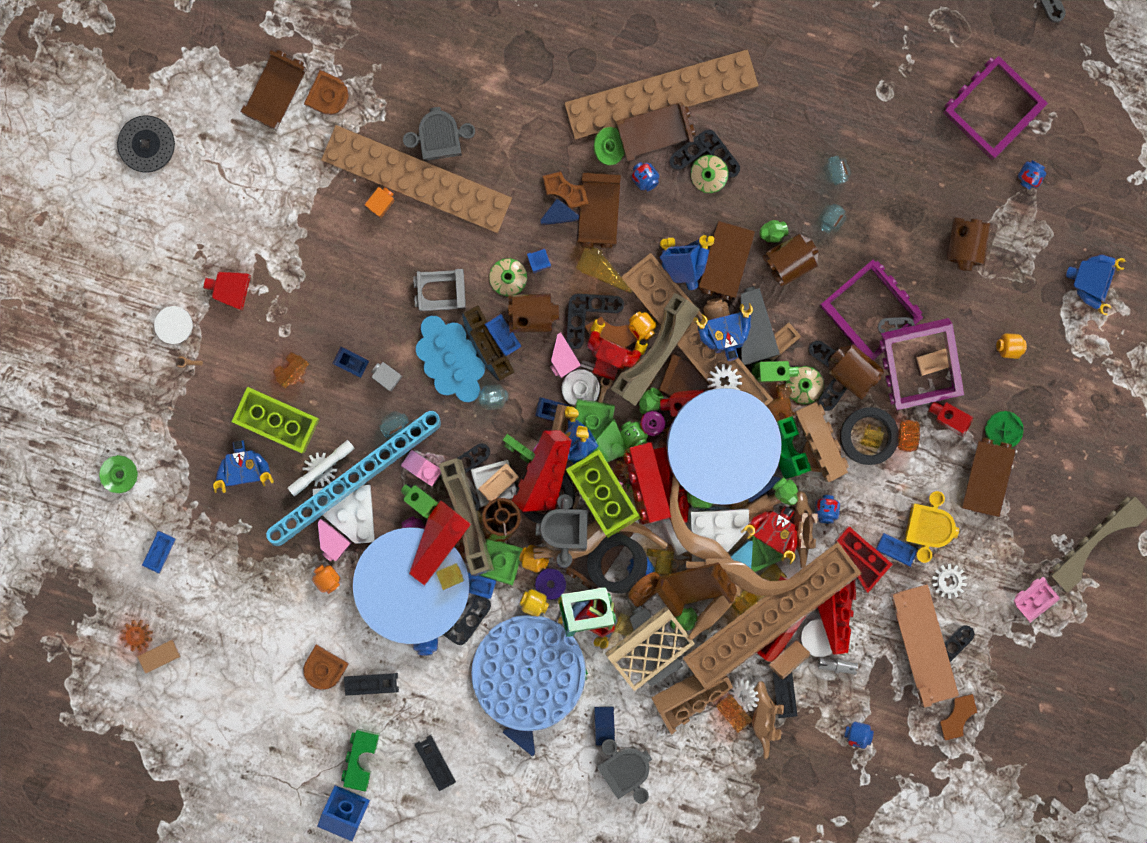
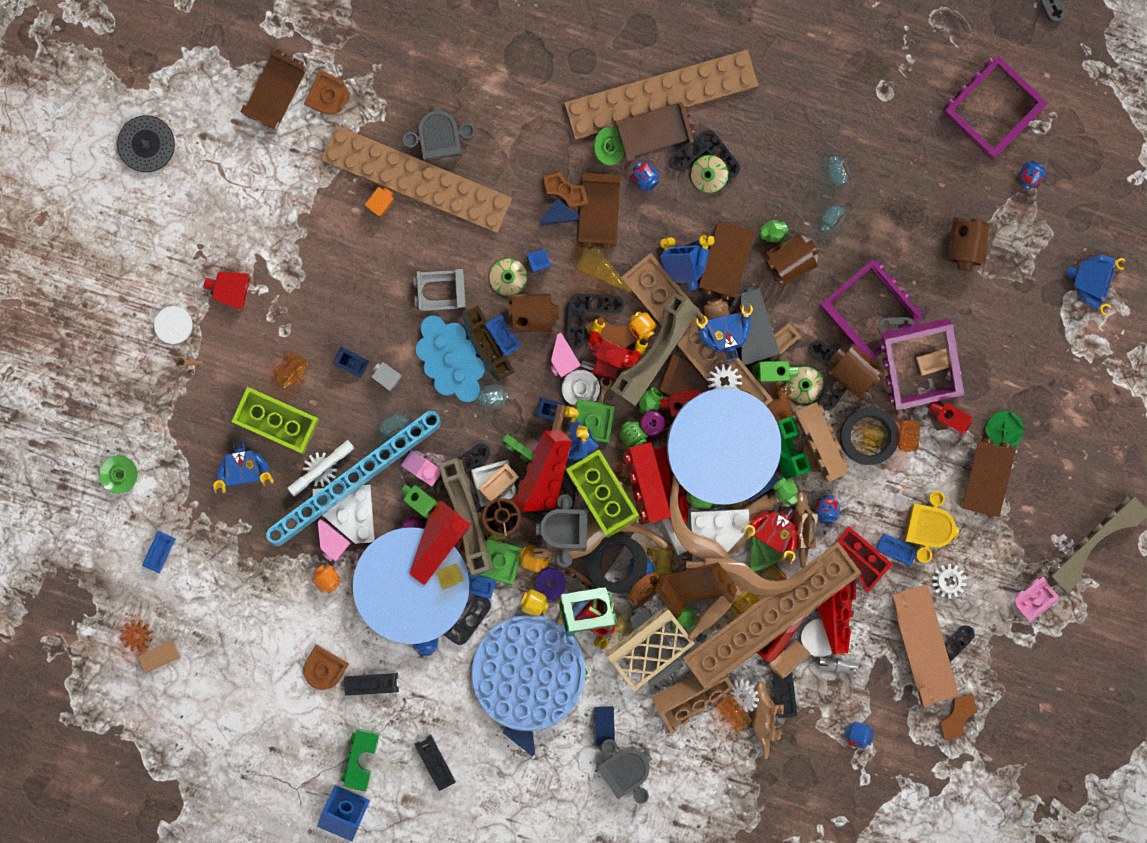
(610, 442): bright green wing -> none
(744, 554): medium azure slope -> none
(1011, 346): light orange head -> none

